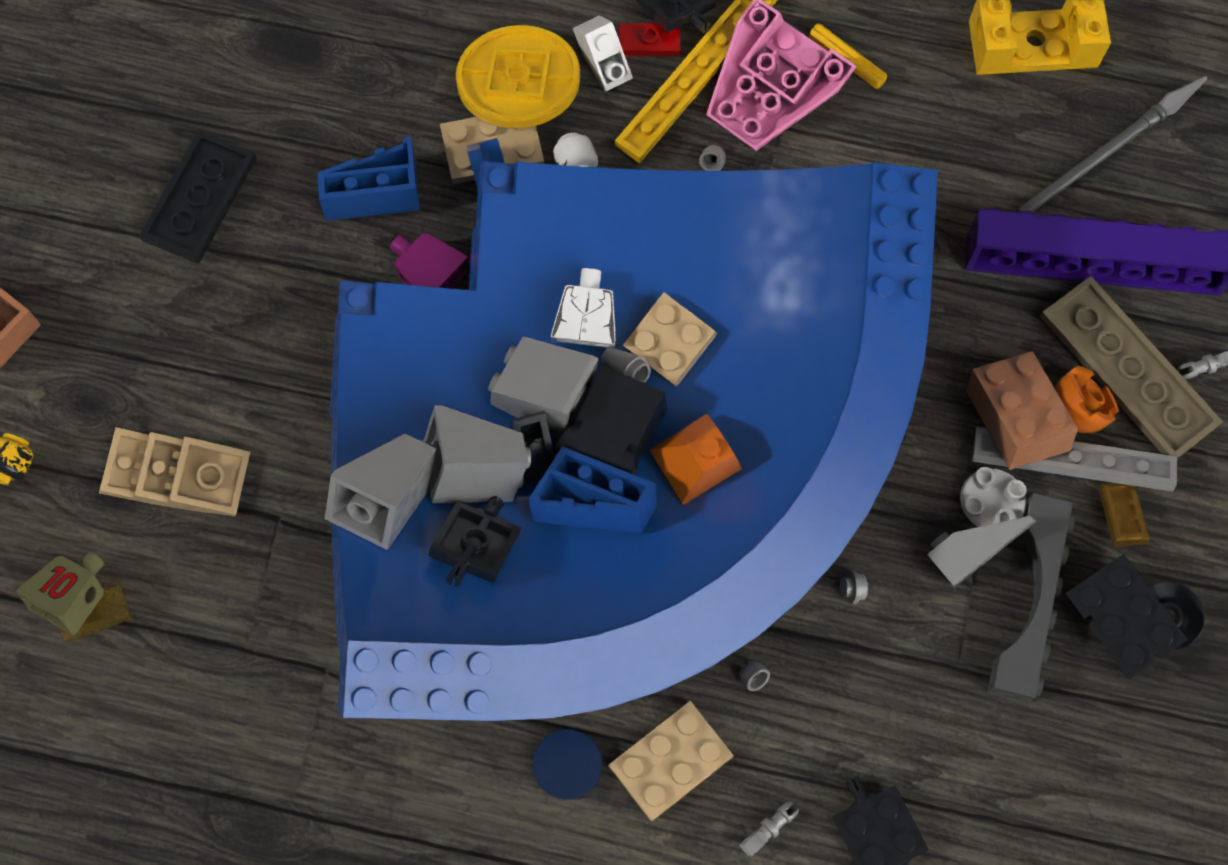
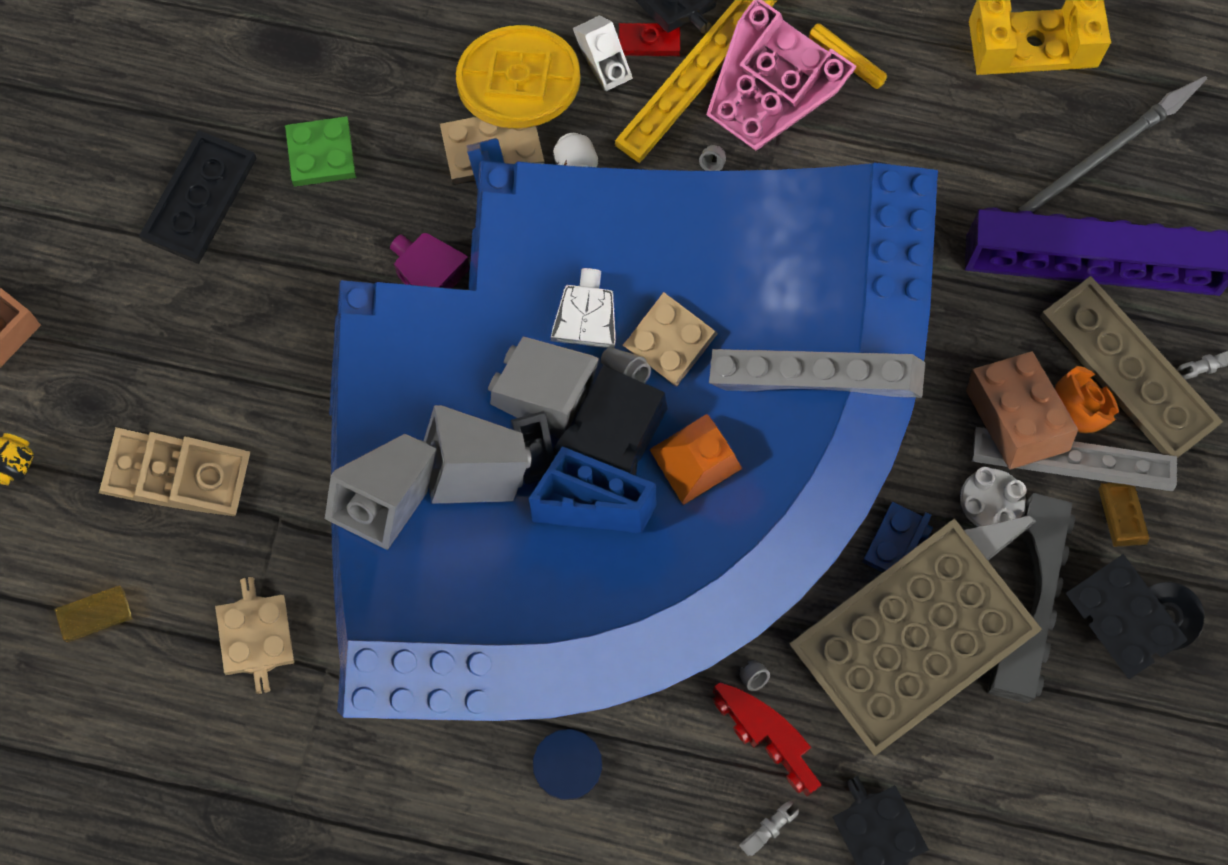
(64, 591): olive torso -> none
(254, 635): none -> tan plate
(320, 151): none -> bright green plate
(372, 185): blue wedge -> none
(475, 541): black plate -> none
(670, 761): tan plate -> none
(760, 722): none -> red slope
(841, 371): none -> light grey arch
(854, 586): light grey plate -> none
(897, 537): none -> blue bracket
(915, 637): none -> dark tan plate

